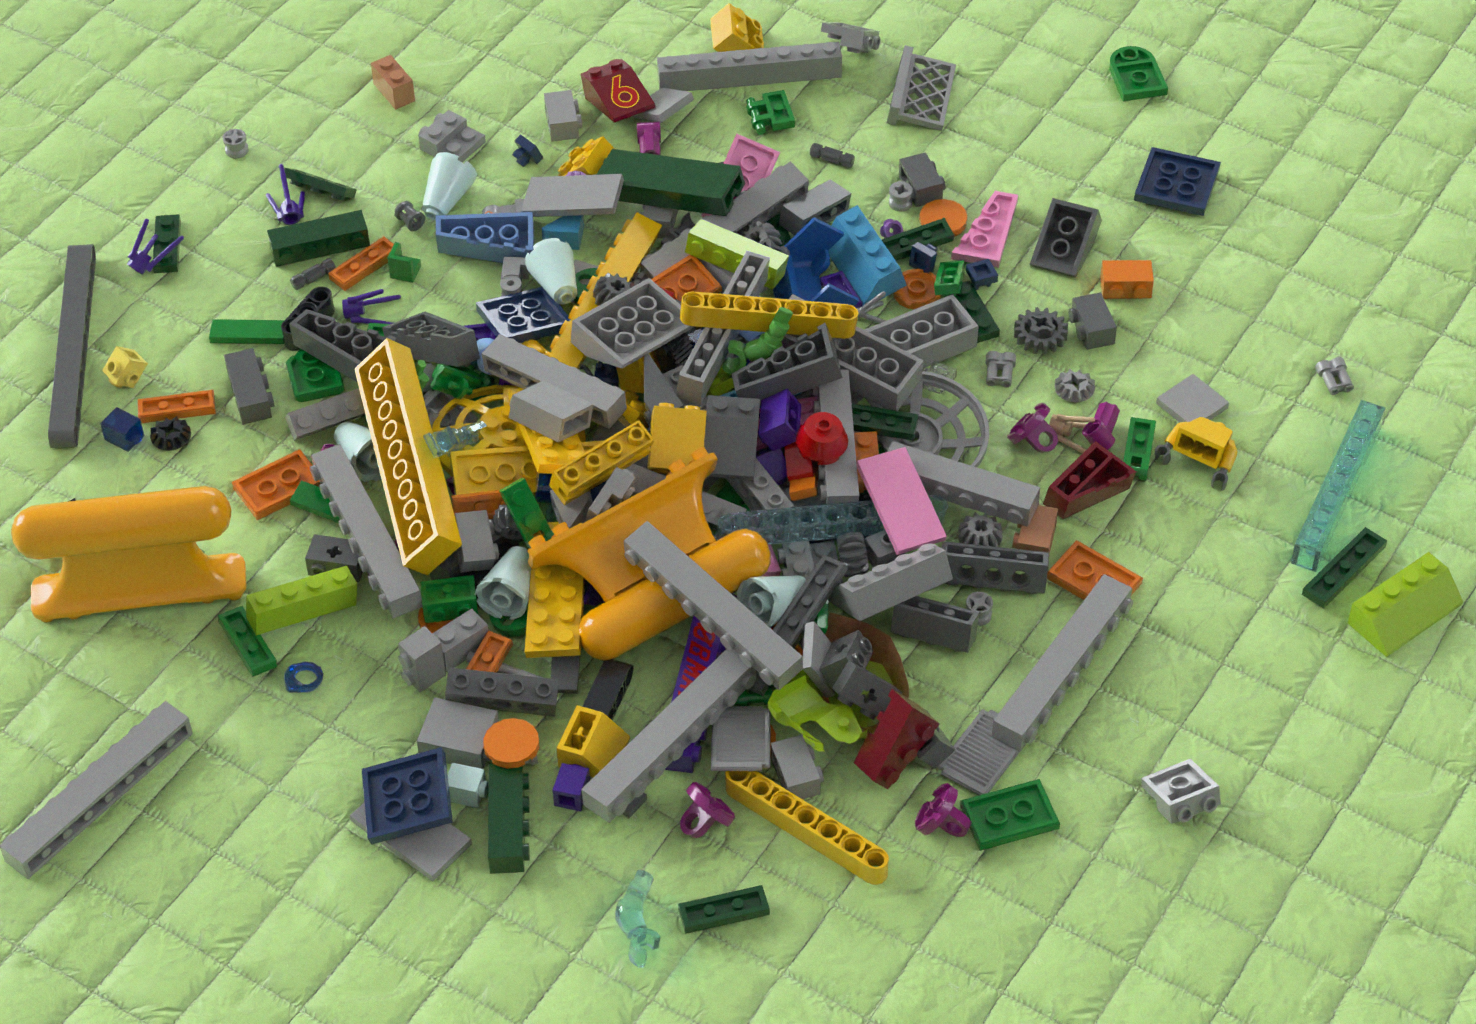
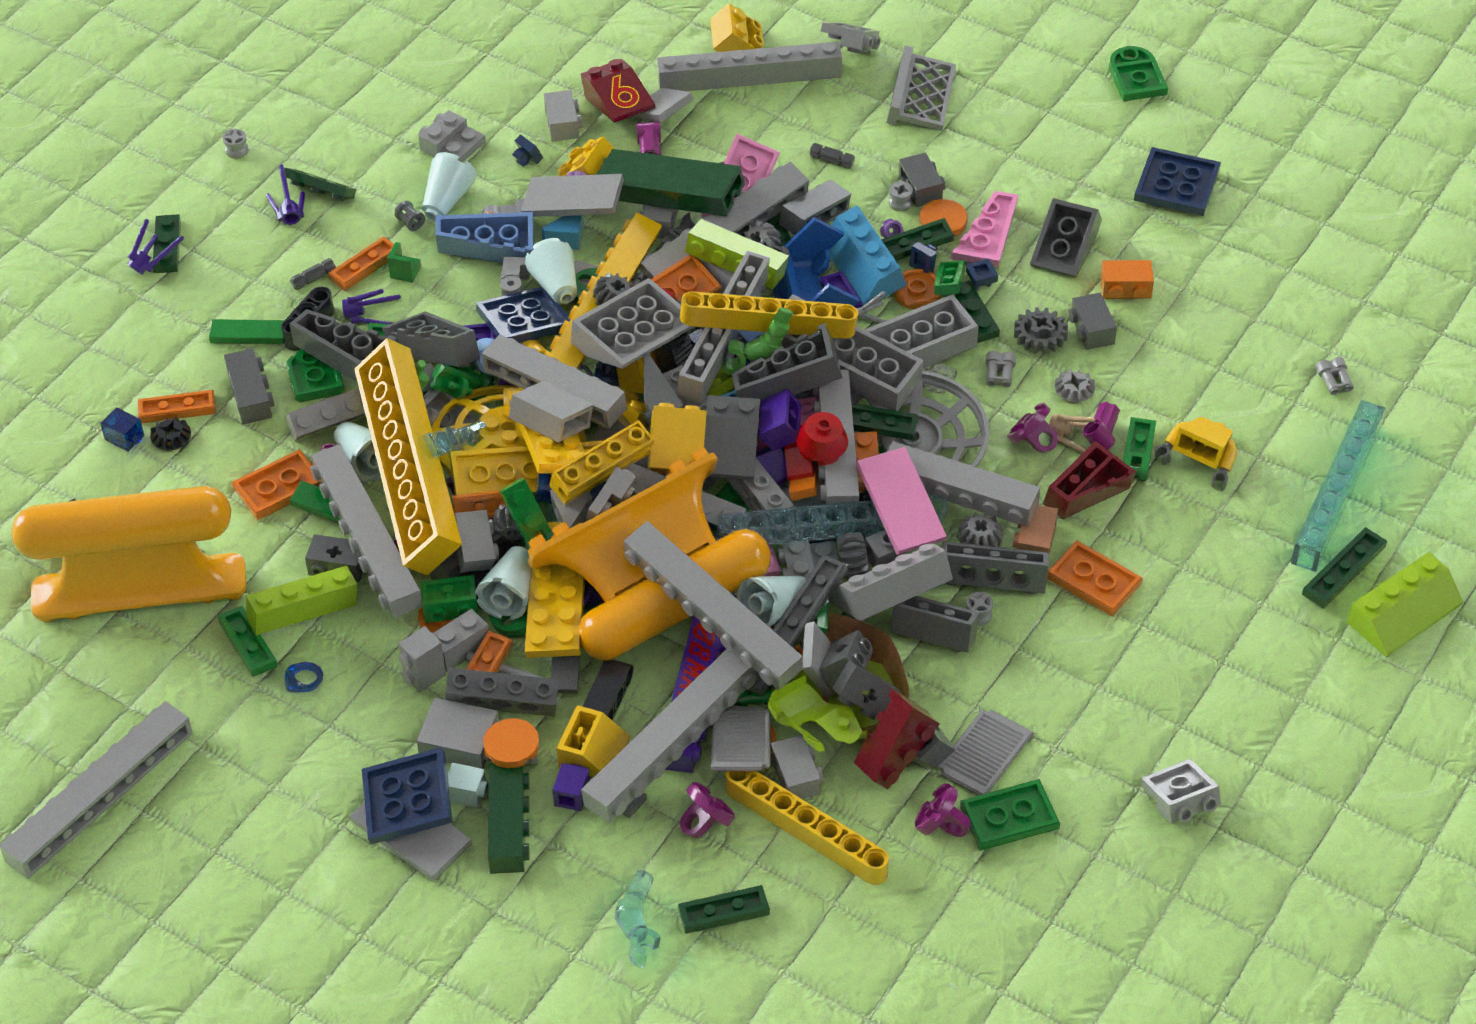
(72, 347): dark grey beam -> none
(124, 367): light yellow brick -> none
(318, 238): dark green brick -> none
(393, 82): nougat brick -> none
(777, 112): green plate -> none
(1062, 662): light grey brick -> none
(1192, 400): light grey tile -> none

